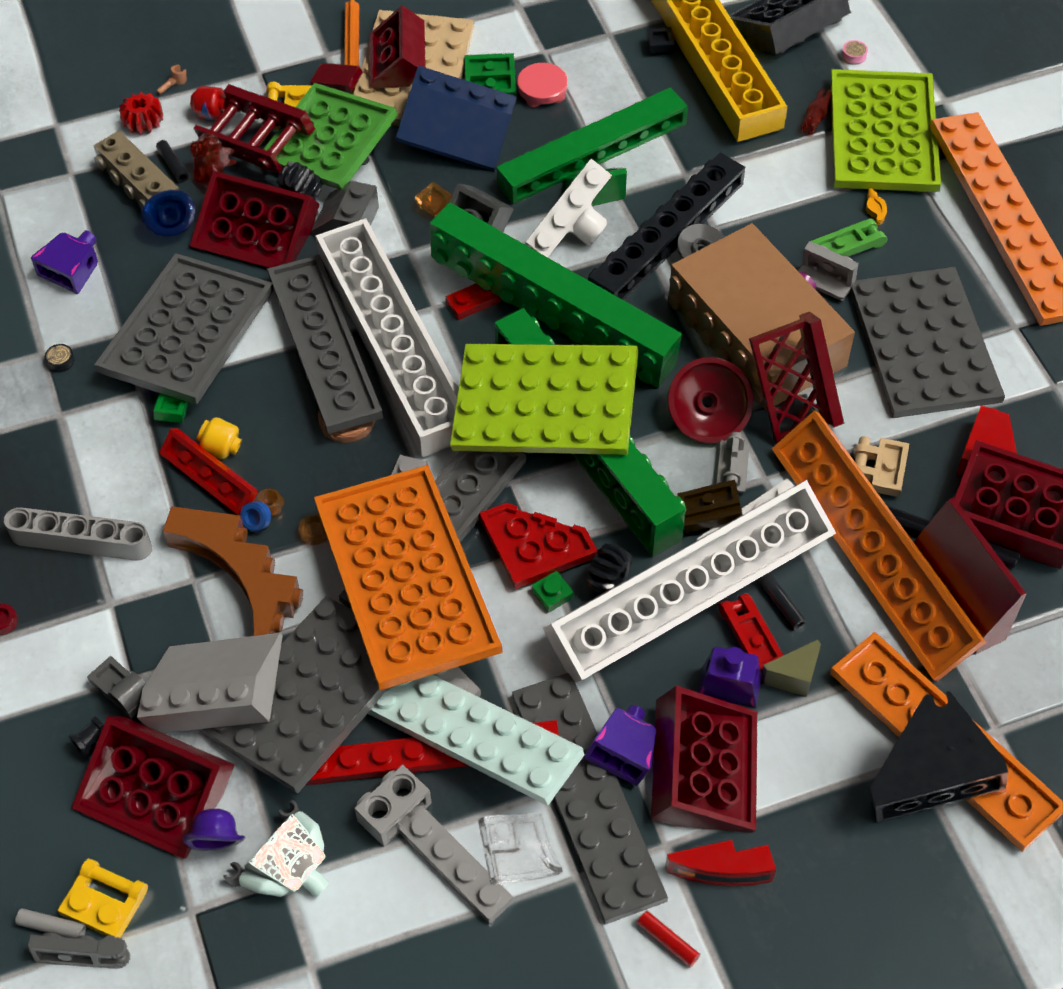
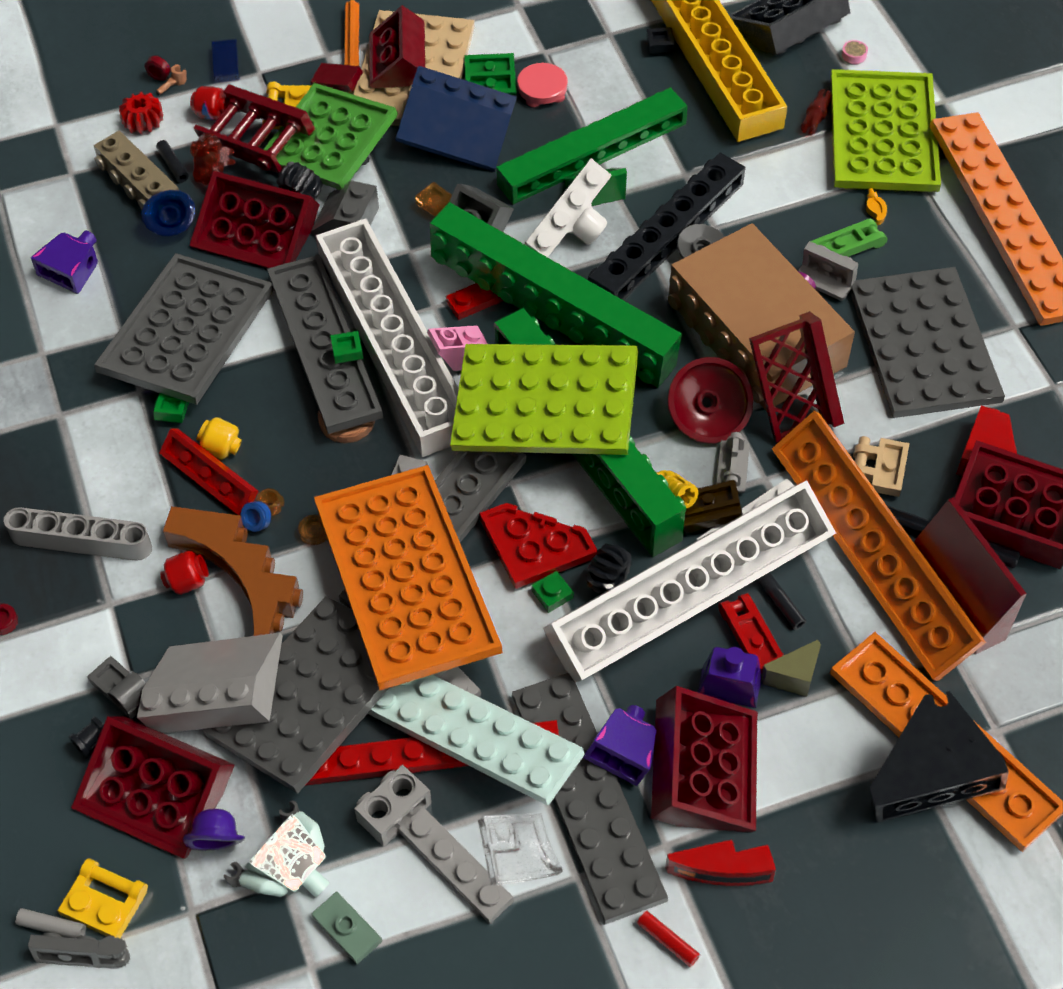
(59, 357): tile -> none
(157, 68): none -> dark red tile
(184, 572): none -> red head
(225, 60): none -> clear blue tile
(346, 347): none -> green plate
(346, 927): none -> sand green plate
(451, 342): none -> bright pink slope
(681, 487): none -> yellow hinge

